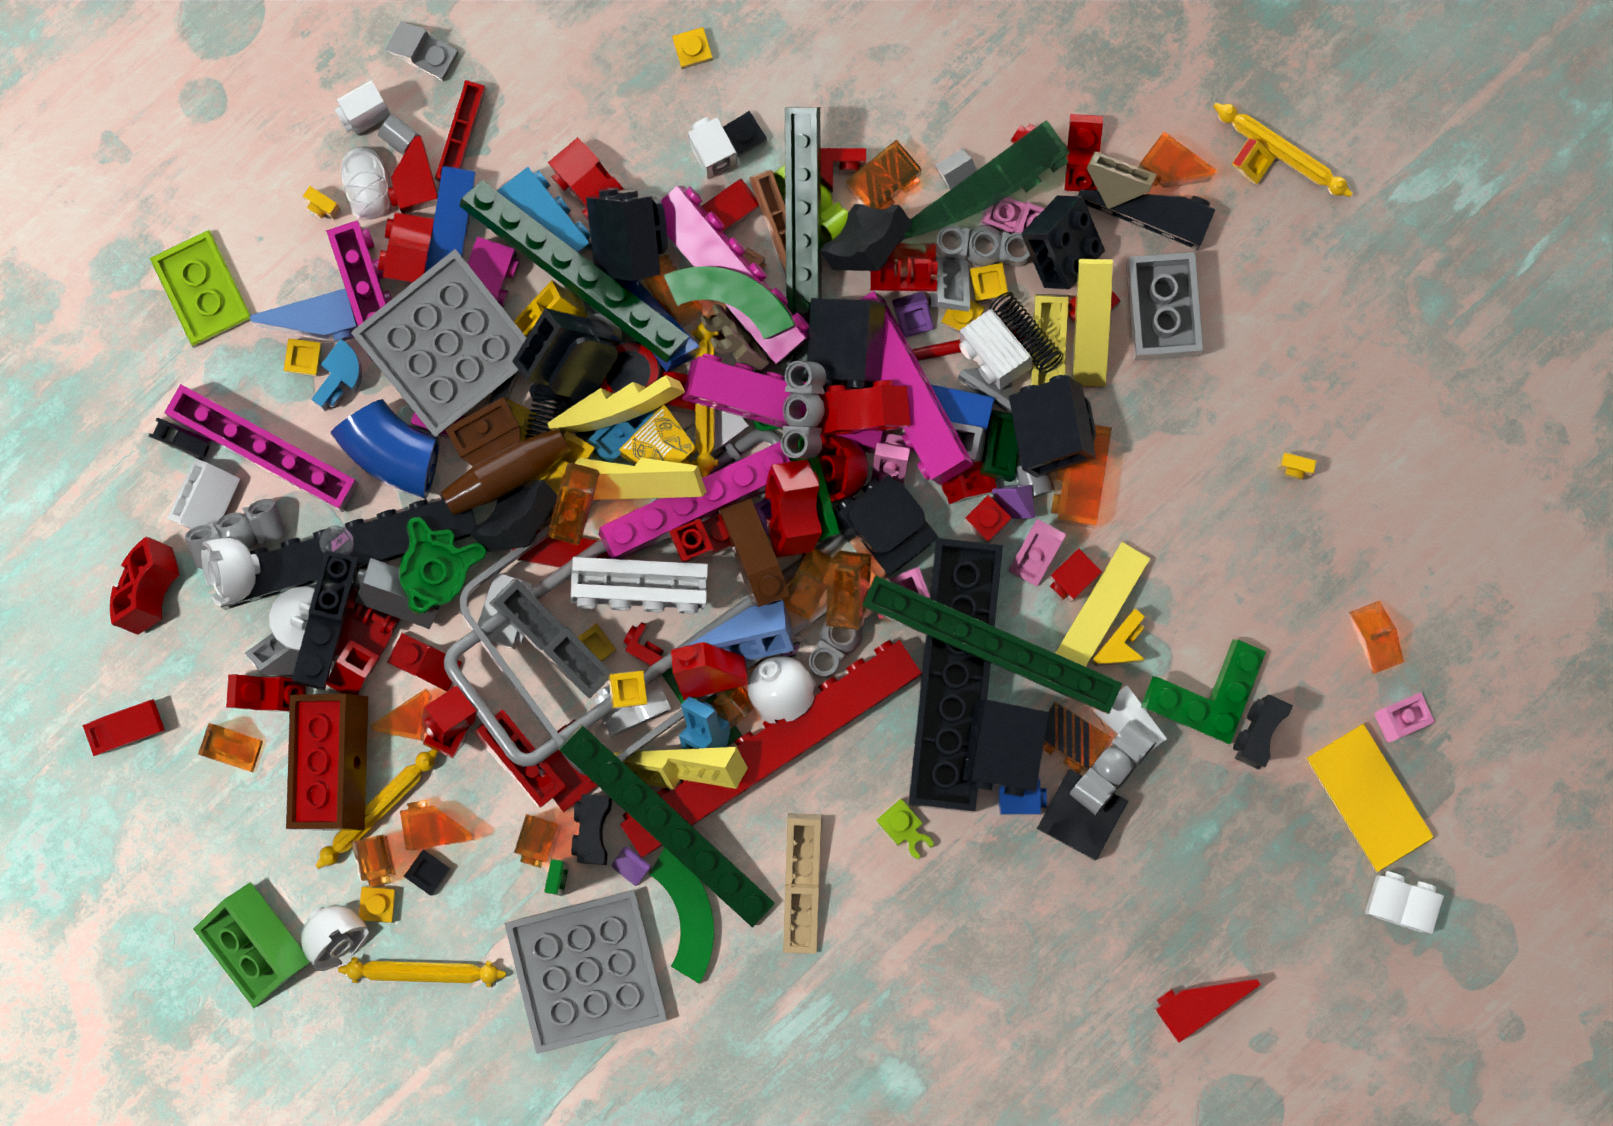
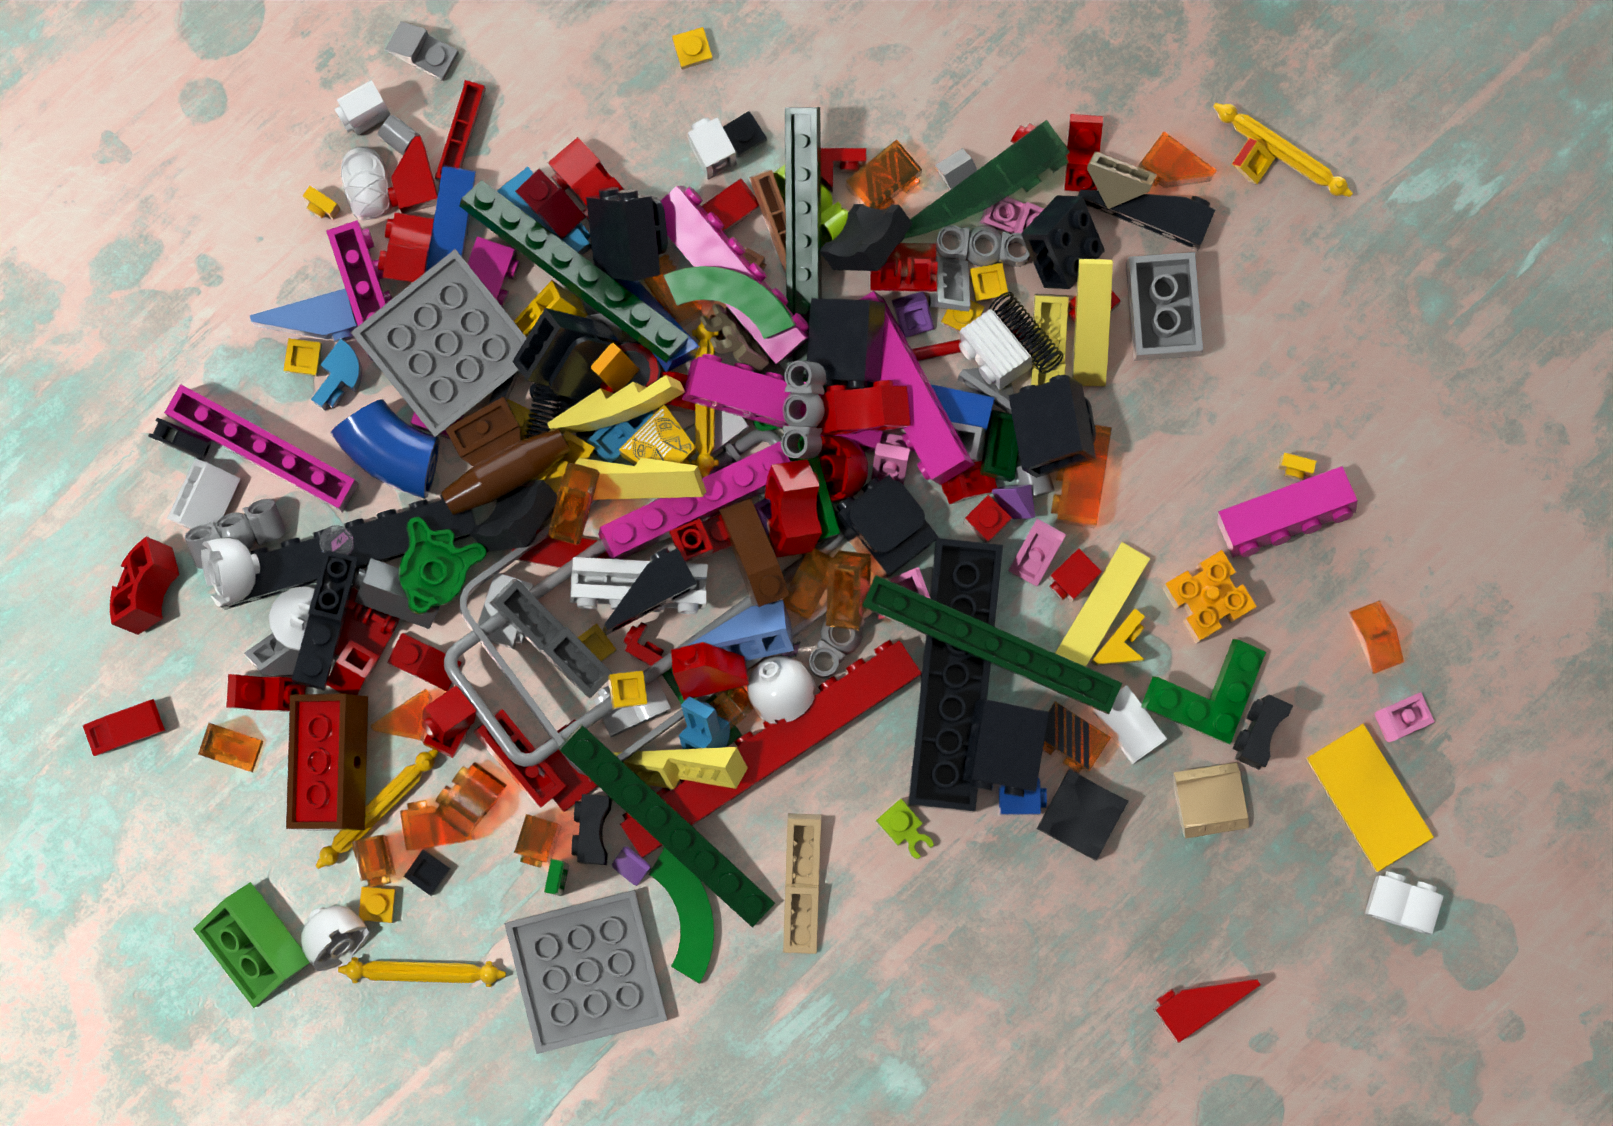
(200, 288): lime tile -> none
(469, 798): none -> clear orange brick
(550, 204): none -> dark red slope
(614, 368): none -> light orange tile
(657, 585): none -> black slope
(1112, 768): light grey piece -> none
(1209, 596): none -> light orange brick
(1210, 800): none -> tan slope
(1287, 512): none -> dark pink brick

